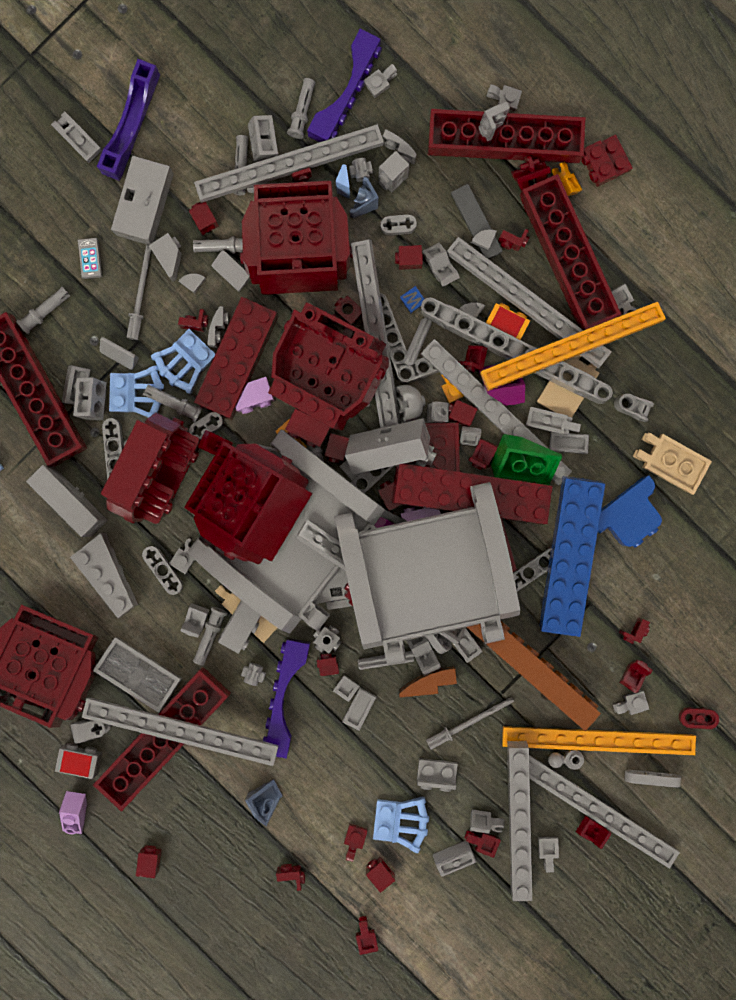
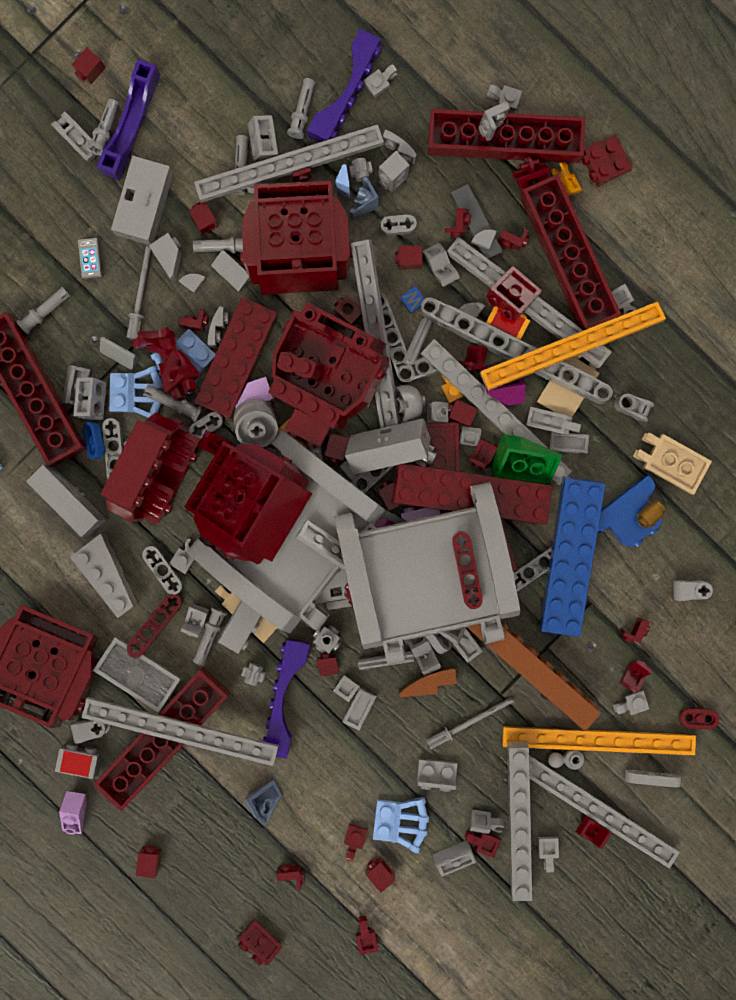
(88, 66): none -> dark red brick
(93, 440): none -> blue plate
(101, 133): none -> light grey pin
(152, 624): none -> dark red beam
(177, 371): none -> dark red hips
(255, 422): none -> light grey wheel
(258, 943): none -> dark red bracket
(299, 366): none -> dark red brick
(463, 220): none -> dark red bracket
(465, 570): none -> dark red beam
(513, 294): none -> dark red plate
(650, 514): none -> pearl gold brick
(688, 590): none -> light grey piece

